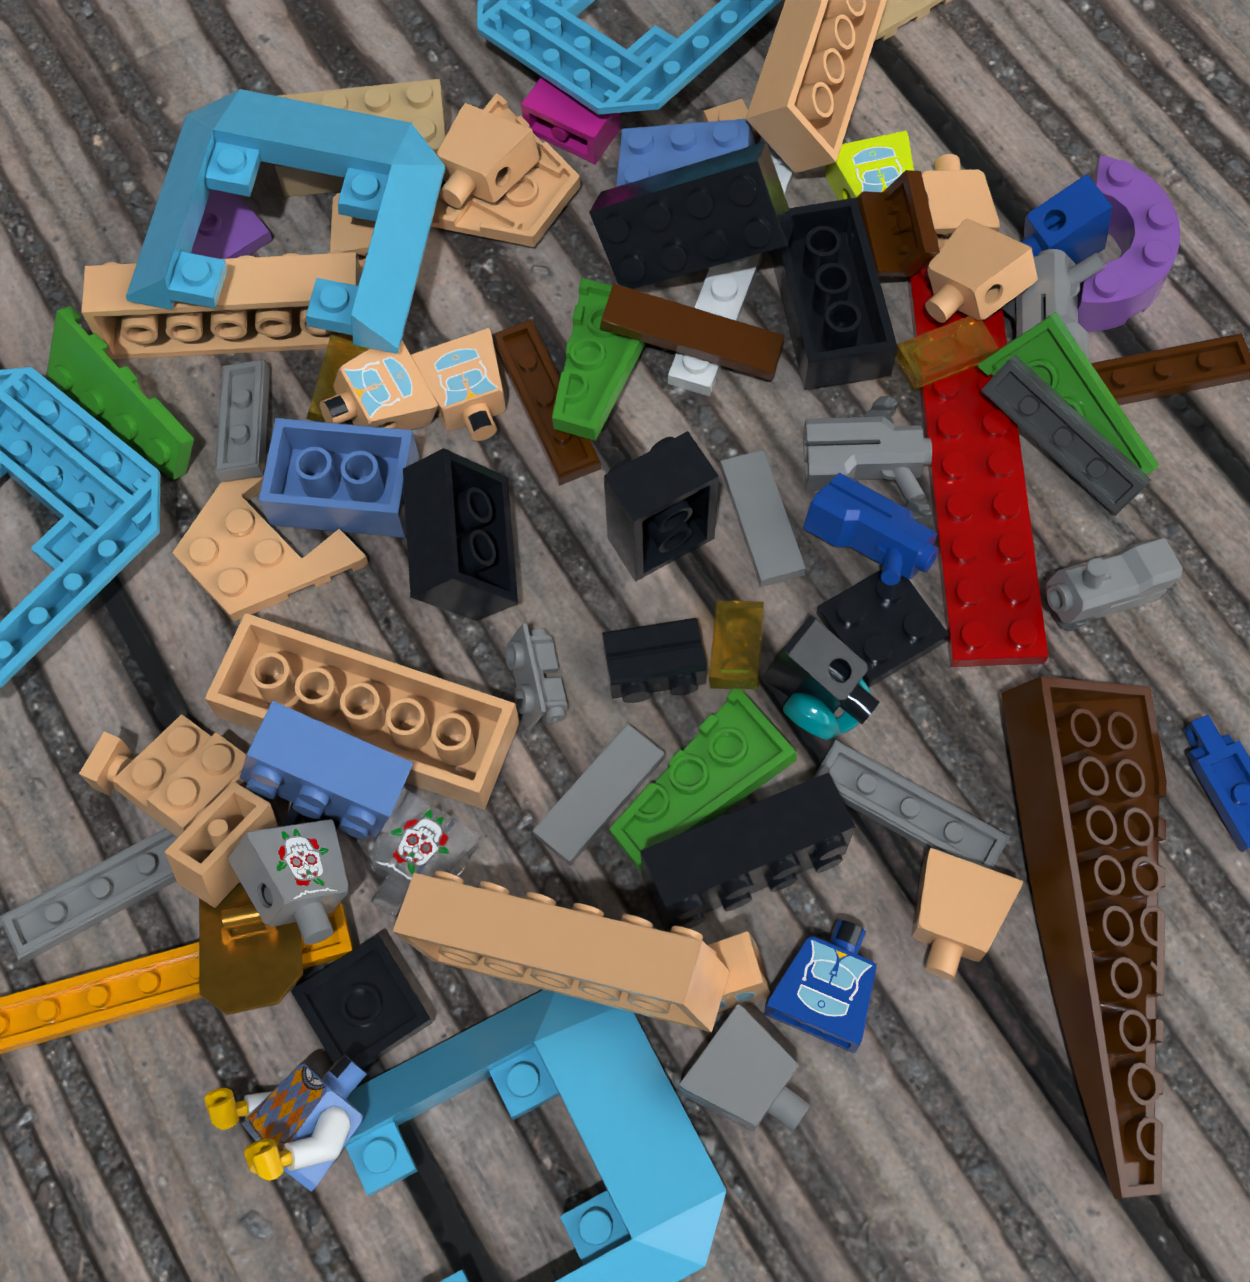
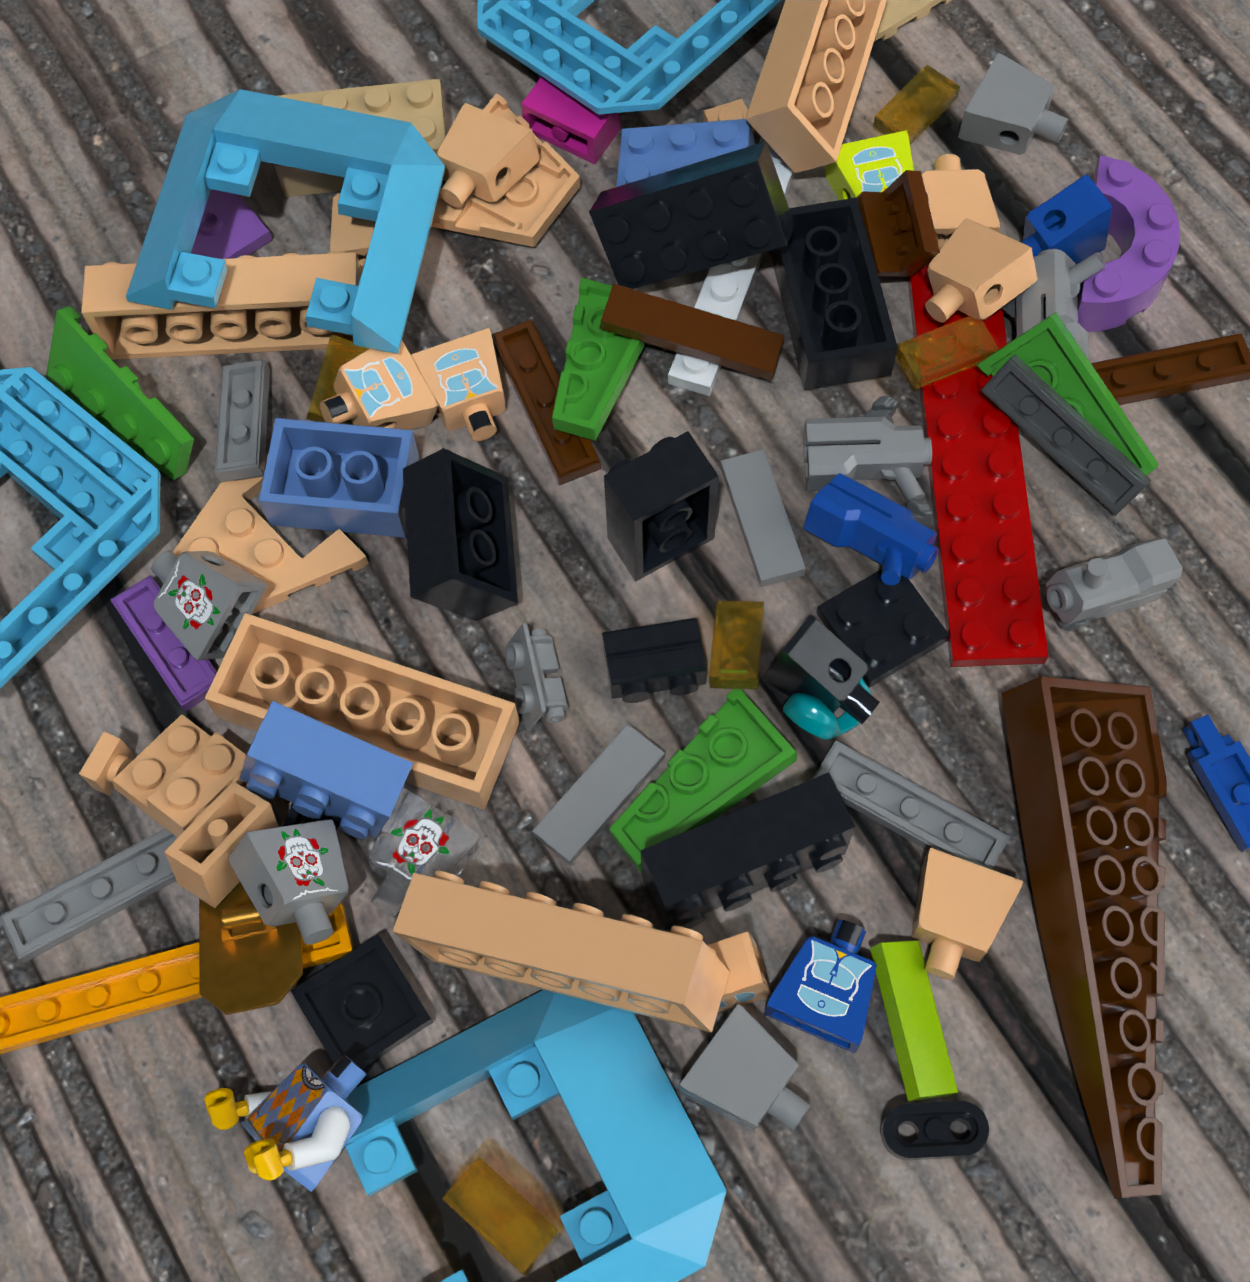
(182, 673): none -> medium lavender tile
(204, 599): none -> light grey torso
(502, 1216): none -> clear yellow brick
(913, 1020): none -> lime tile
(917, 104): none -> clear yellow plate
(933, 1131): none -> black plate
(1011, 109): none -> light grey torso

